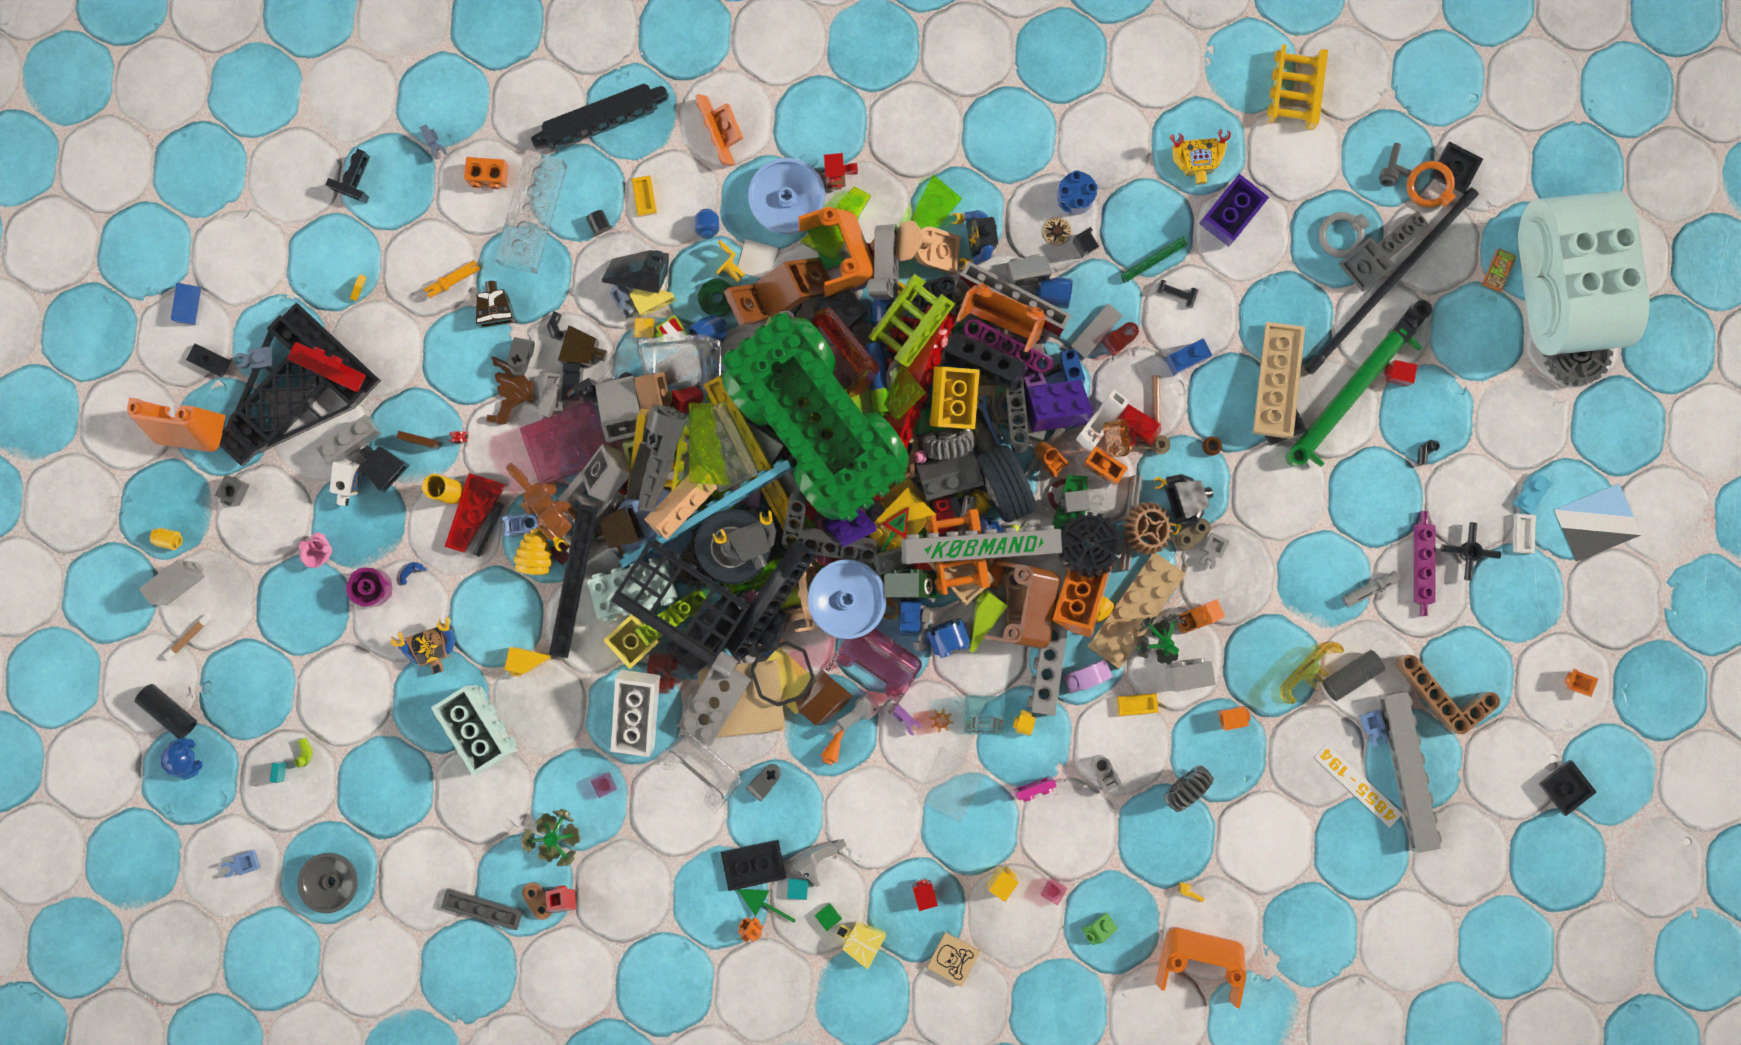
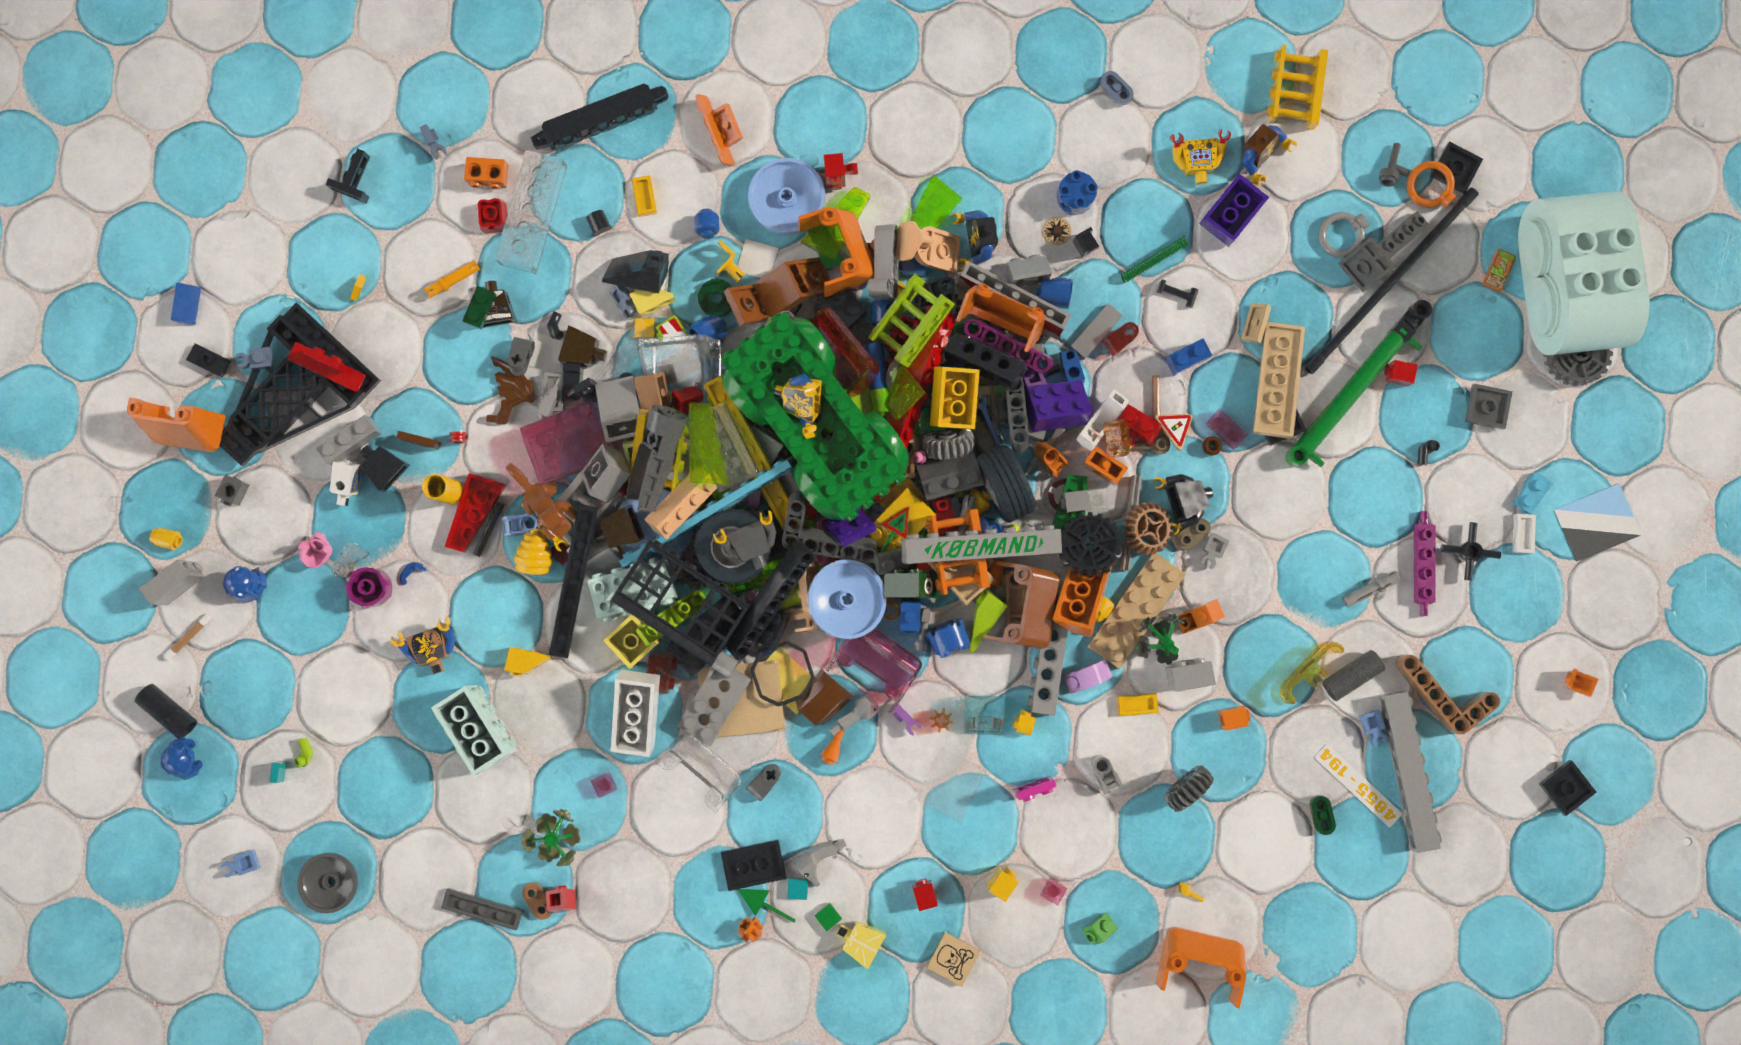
(244, 584): none -> blue helmet
(347, 560): none -> clear leg
(479, 307): none -> dark green plate
(492, 215): none -> red piece
(802, 400): none -> torso
(911, 267): none -> blue brick
(1119, 87): none -> sand blue plate
(1175, 427): none -> piece
(1226, 429): none -> clear pink plate
(1256, 323): none -> tan plate
(1260, 147): none -> torso
(1321, 814): none -> dark green plate
(1488, 406): none -> dark grey plate

